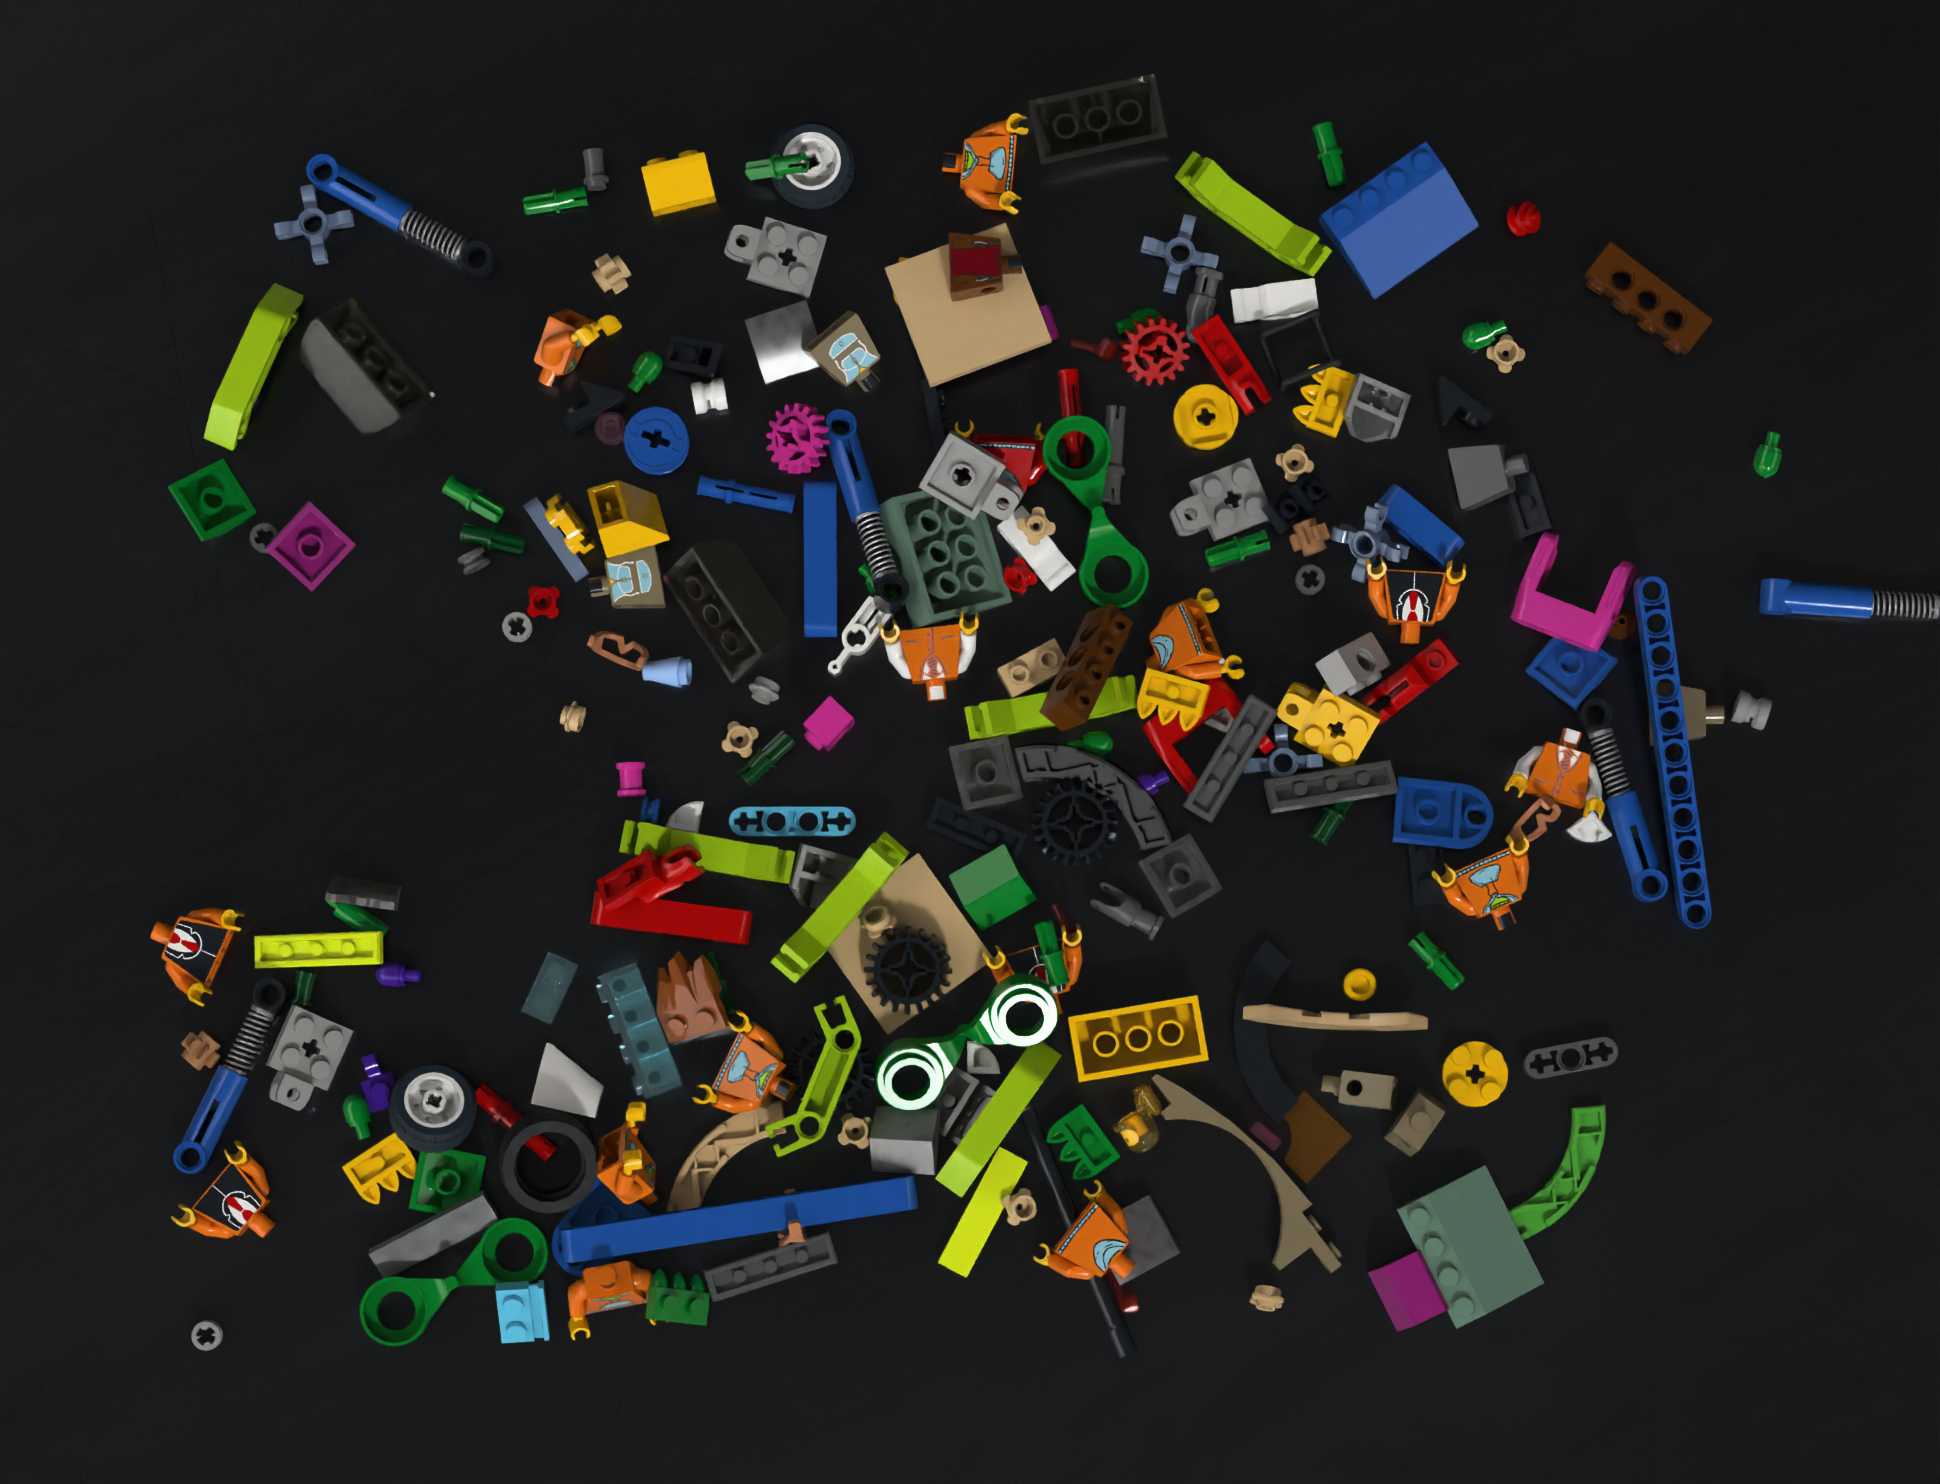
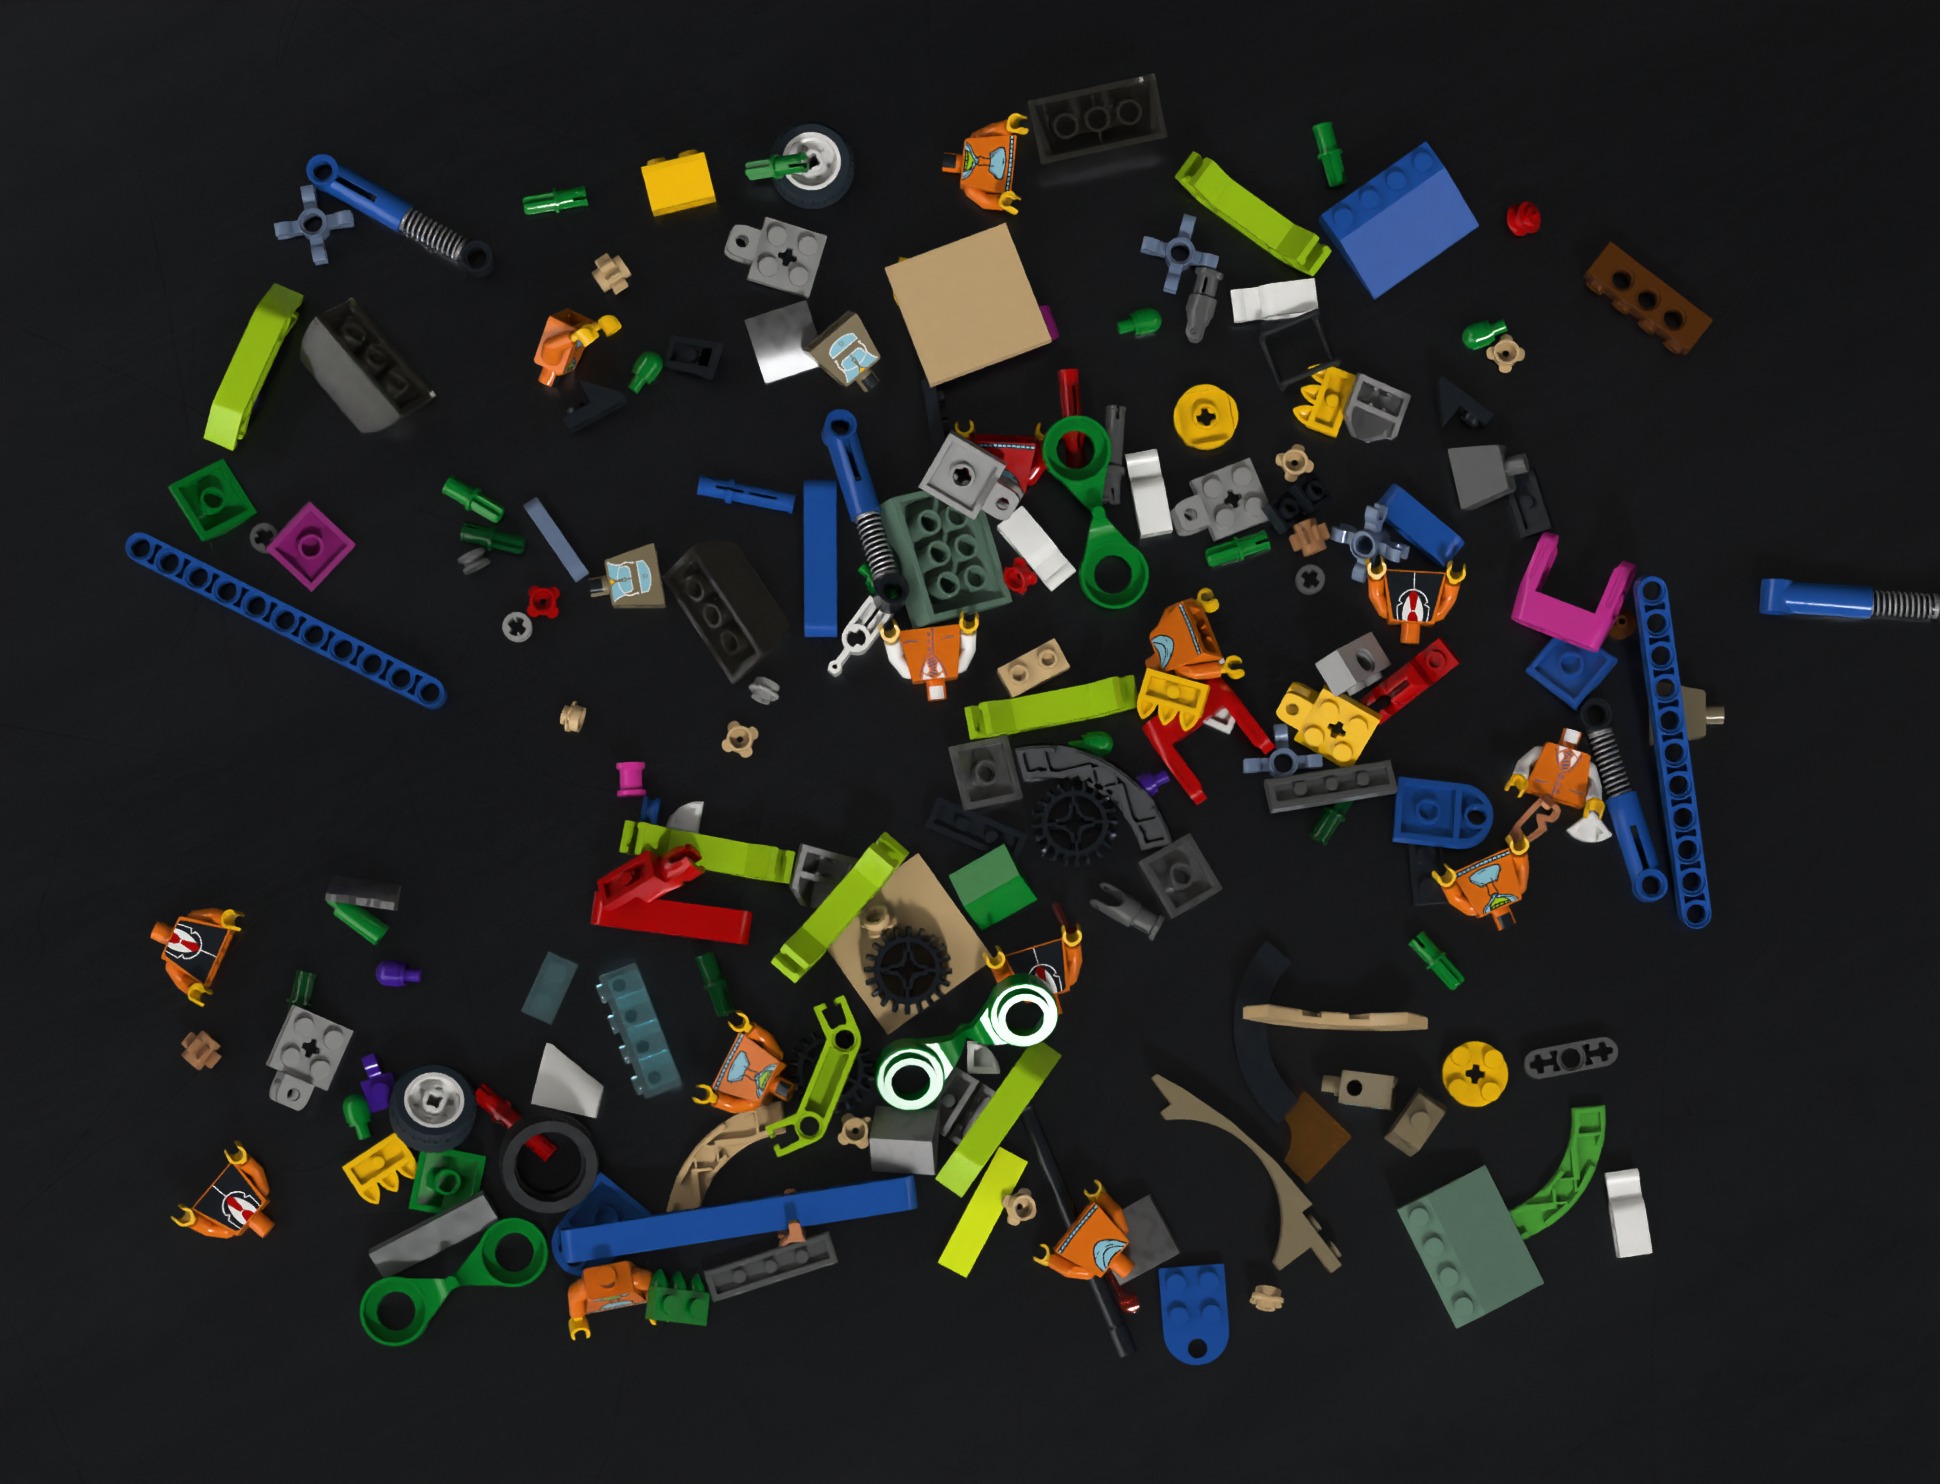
(209, 1344): light grey bush -> none
(229, 1080): piece -> none
(275, 609): none -> blue beam
(318, 949): neon yellow tile -> none
(522, 1311): medium azure plate -> none
(570, 523): yellow plate -> none
(594, 169): dark grey pin -> none
(595, 643): nougat helmet -> none
(610, 428): clear pink tile -> none
(625, 1163): orange torso -> none
(626, 517): yellow slope -> none
(653, 422): blue piece -> none
(670, 671): light blue cone -> none
(689, 999): dark orange plate -> none
(709, 396): white wheel -> none
(766, 757): dark green axle -> none
(792, 827): medium azure beam -> none
(797, 438): dark pink gear -> none
(827, 725): dark pink brick -> none
(978, 265): torso -> none
(1035, 535): tan plate -> none
(1051, 953): green axle -> none
(1084, 1142): green plate -> none
(1086, 667): reddish brown brick -> none
(1105, 350): clear red hand -> none
(1137, 1038): yellow brick -> none
(1139, 1127): clear yellow piece -> none
(1140, 344): red gear -> none
(1148, 494): none -> white piece
(1194, 1308): none -> blue plate
(1230, 362): red plate -> none
(1230, 758): dark grey tile -> none
(1264, 1135): clear pink tile -> none
(1359, 984): yellow tile -> none
(1408, 1290): magenta slope -> none
(1627, 1213): none -> white piece
(1751, 710): light grey wheel -> none
(1768, 456): green cylinder -> none

